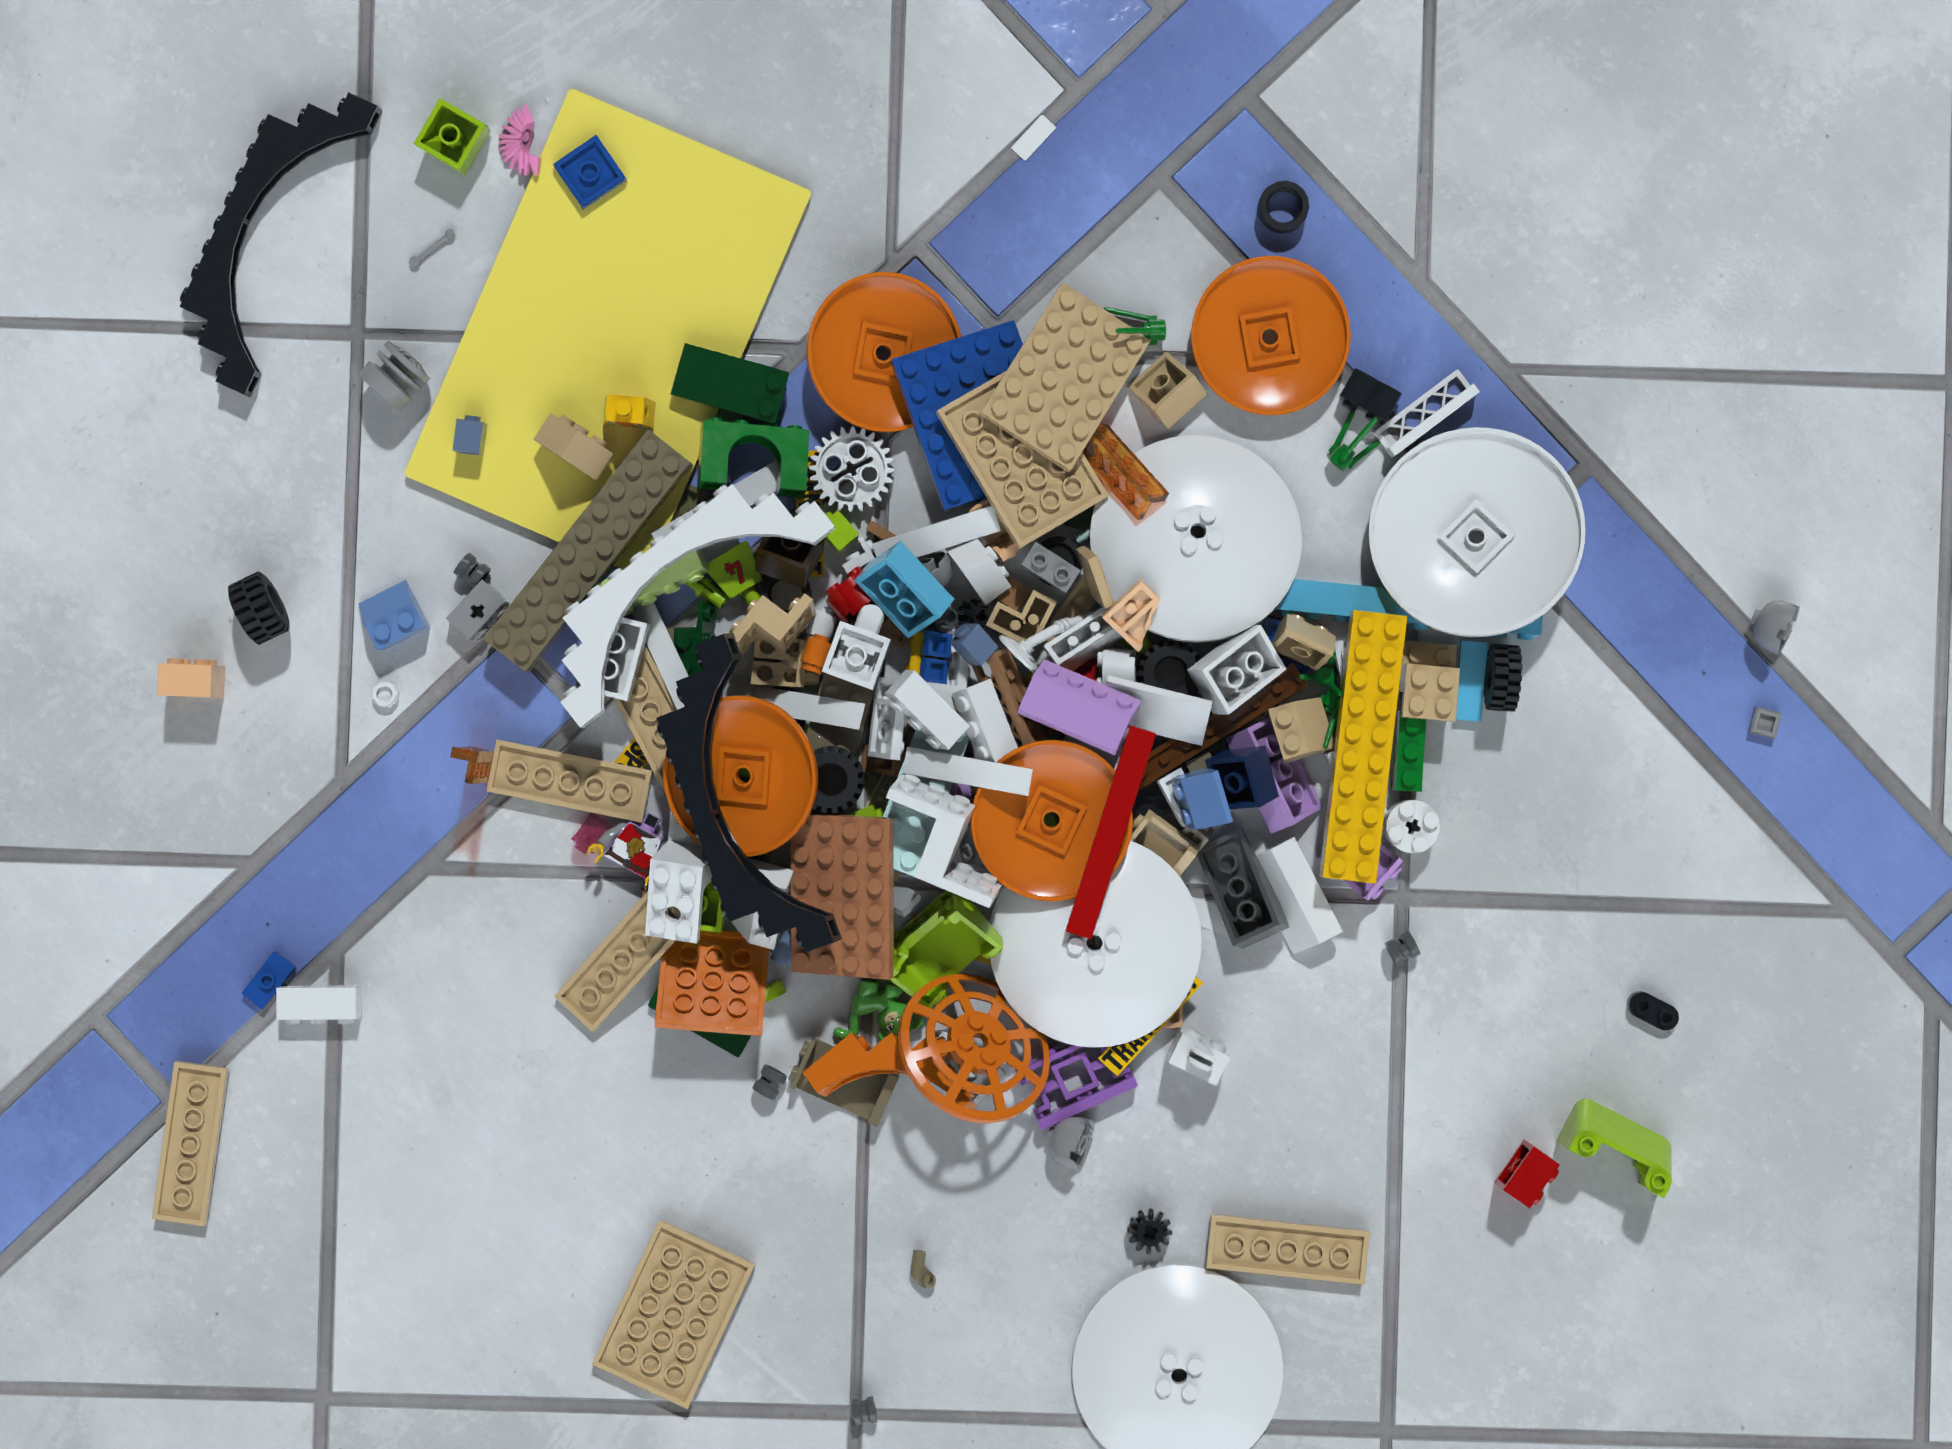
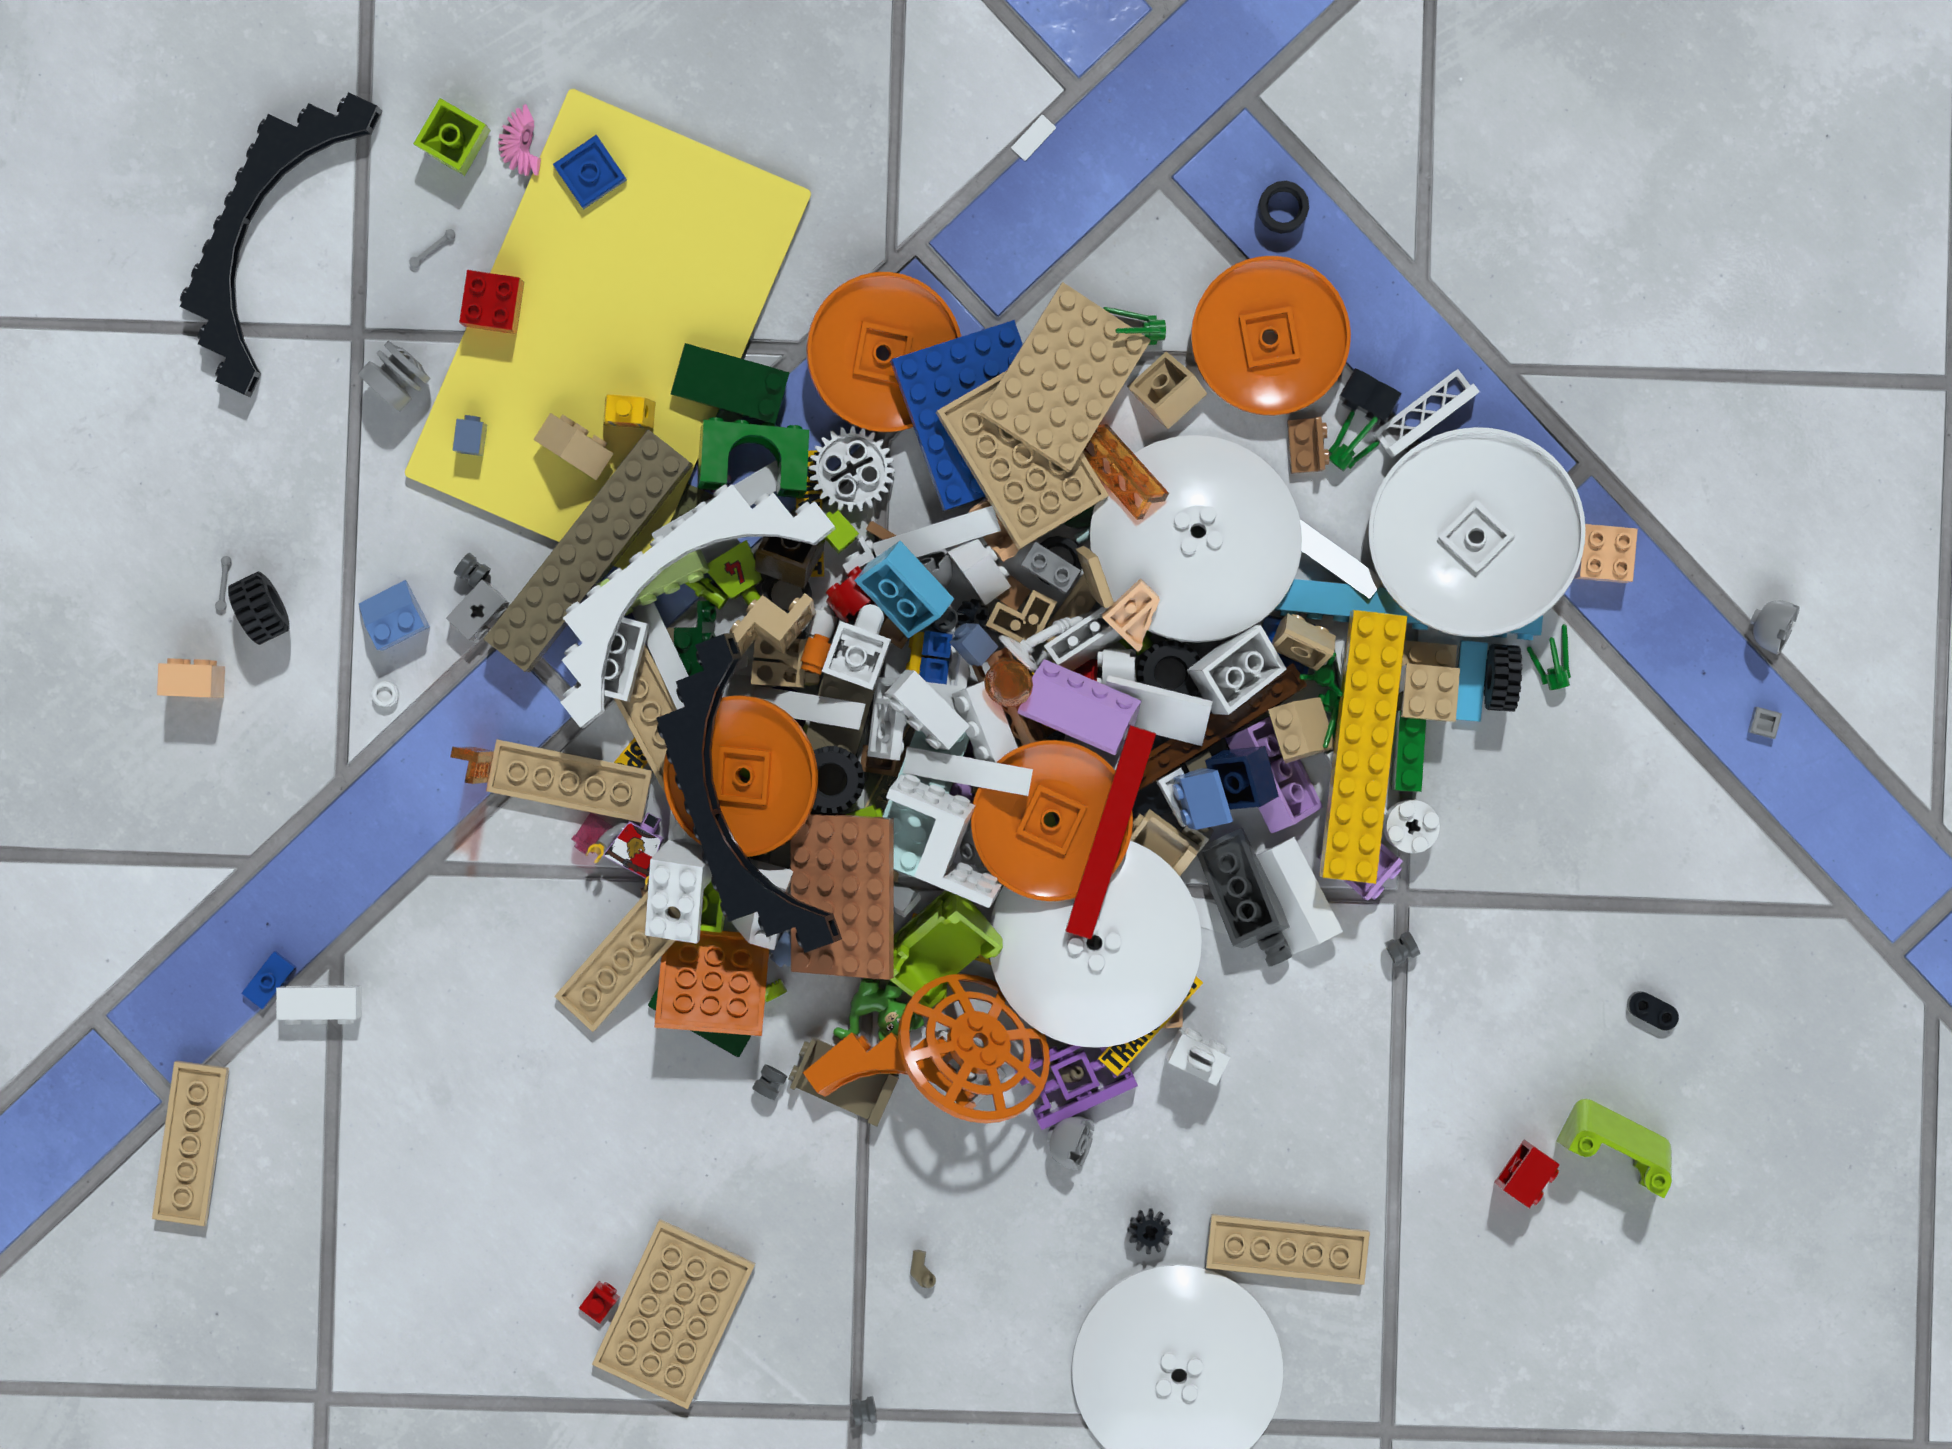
(221, 604): none -> light grey hinge
(491, 302): none -> red brick
(599, 1301): none -> red bracket
(1008, 682): none -> clear orange piece
(1069, 1074): none -> dark tan arm
(1275, 949): none -> dark grey wheel
(1307, 445): none -> medium nougat bracket
(1339, 561): none -> white sticker
(1558, 675): none -> green plant
(1608, 554): none -> light nougat brick

